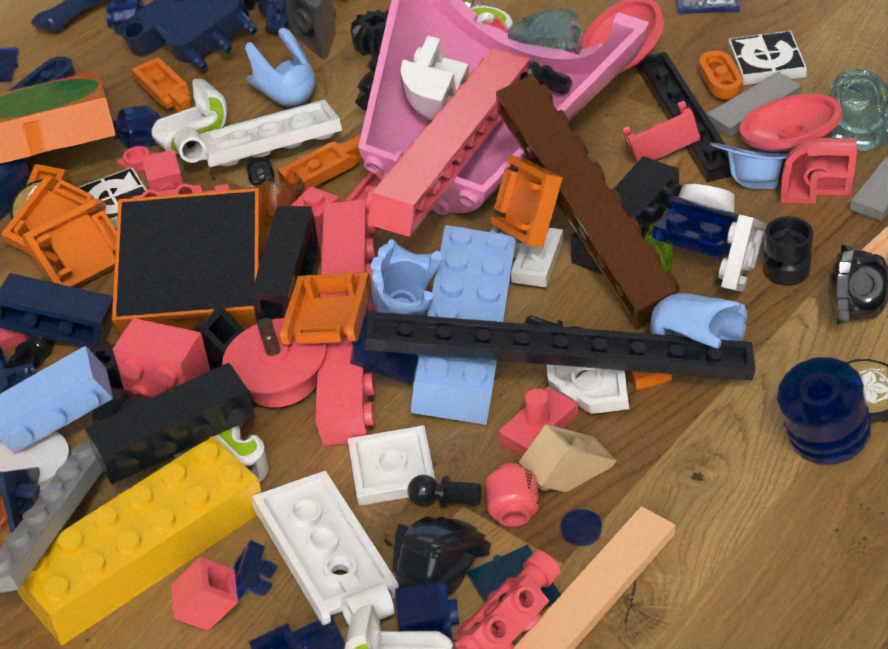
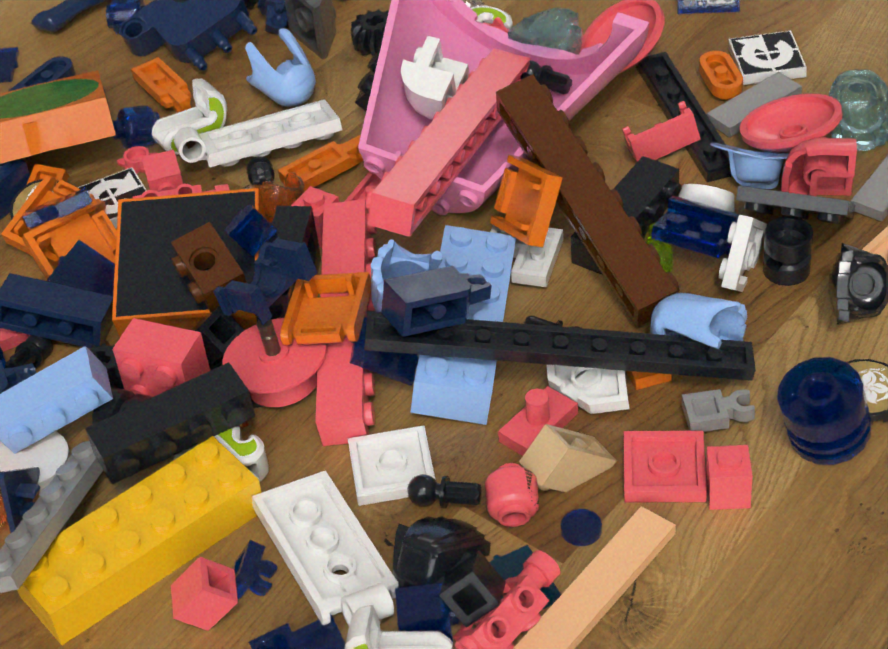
(57, 208): none -> clear blue tile
(85, 270): none -> clear blue piece
(200, 251): none -> reddish brown brick
(250, 229): none -> clear blue tile
(275, 271): none -> dark blue piece
(431, 299): none -> dark blue hinge
(472, 589): none -> black brick
(664, 466): none -> coral tile
(712, 411): none -> light grey plate
(728, 477): none -> coral brick
(795, 205): none -> plate

